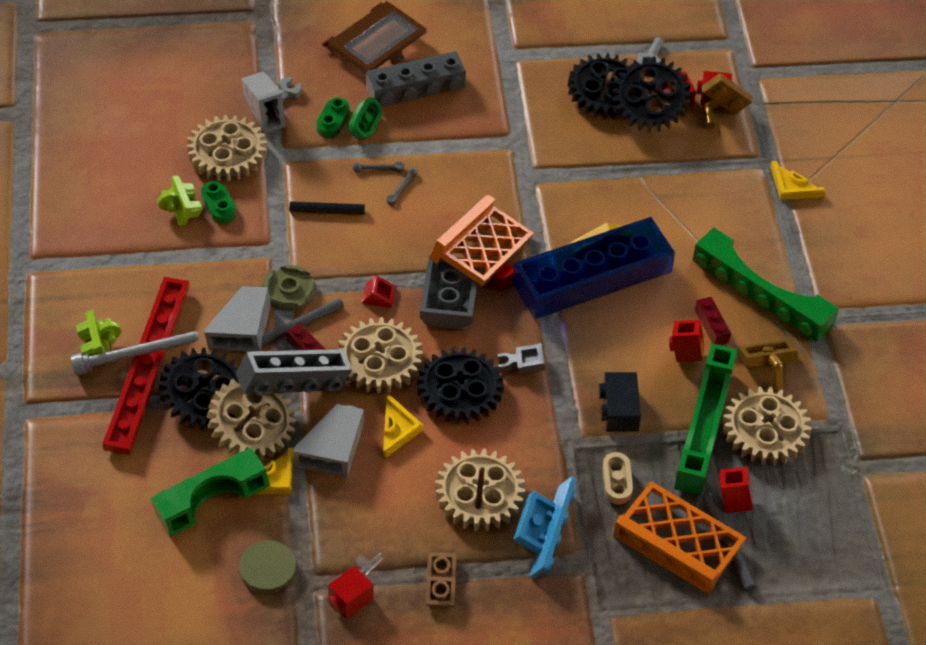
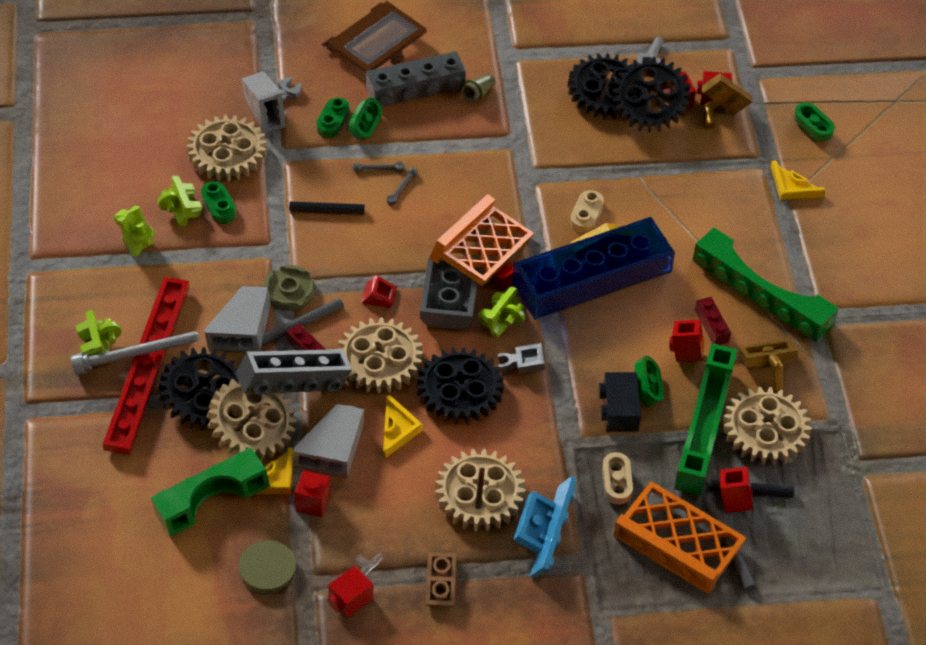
(134, 229): none -> lime hips
(312, 493): none -> red brick
(476, 88): none -> olive cone
(505, 311): none -> lime hips
(586, 211): none -> tan plate
(649, 381): none -> green plate
(761, 489): none -> black bar
(814, 121): none -> green plate

